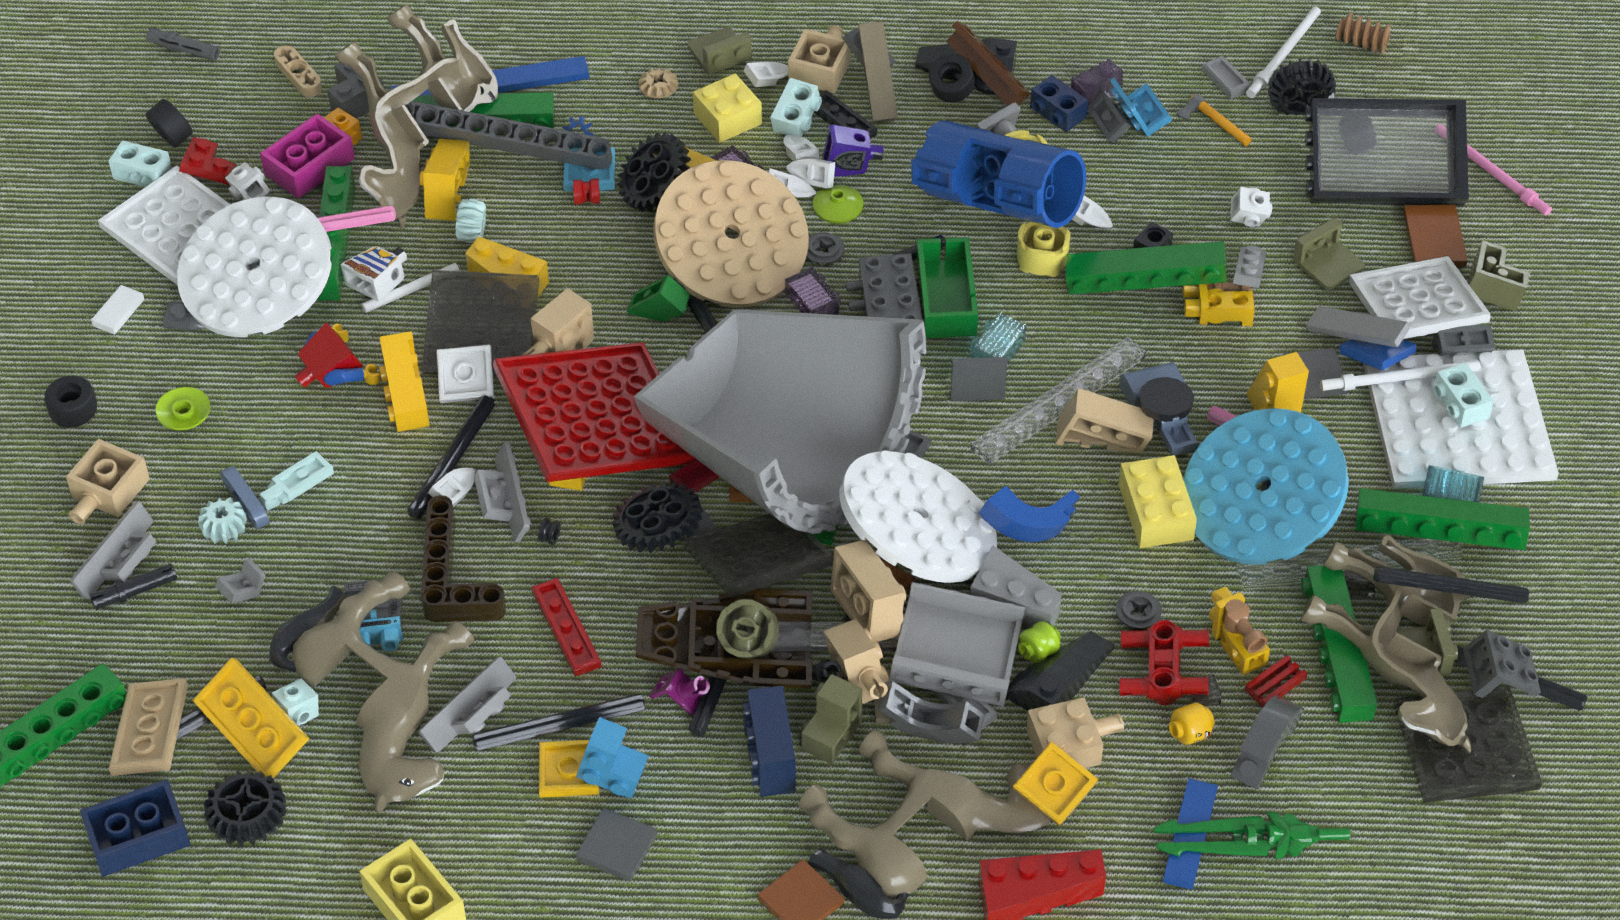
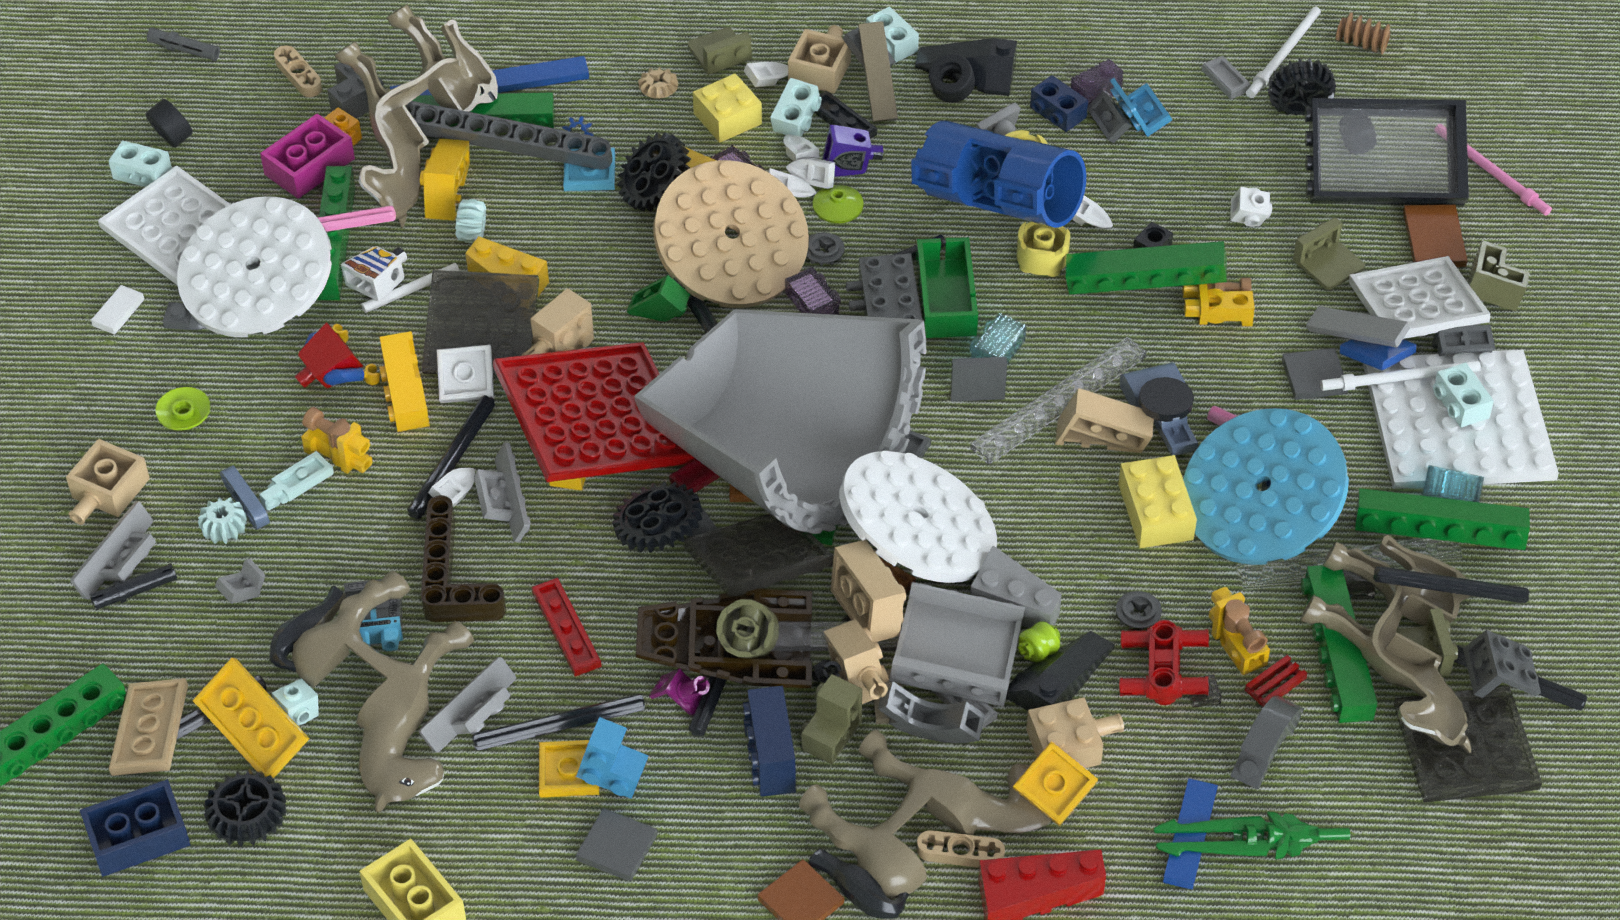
(72, 413): black tyre -> none
(200, 161): red plate -> none
(247, 182): white brick -> none
(336, 441): none -> yellow hips
(549, 531): black bush -> none
(580, 191): red wheel -> none
(900, 36): none -> light aqua brick
(952, 839): none -> tan beam
(987, 65): reddish brown fence -> none
(1024, 522): blue arch -> none
(1191, 723): yellow head -> none
(1198, 103): light orange piece -> none
(1250, 266): light grey plate -> none
(1280, 384): yellow wedge -> none

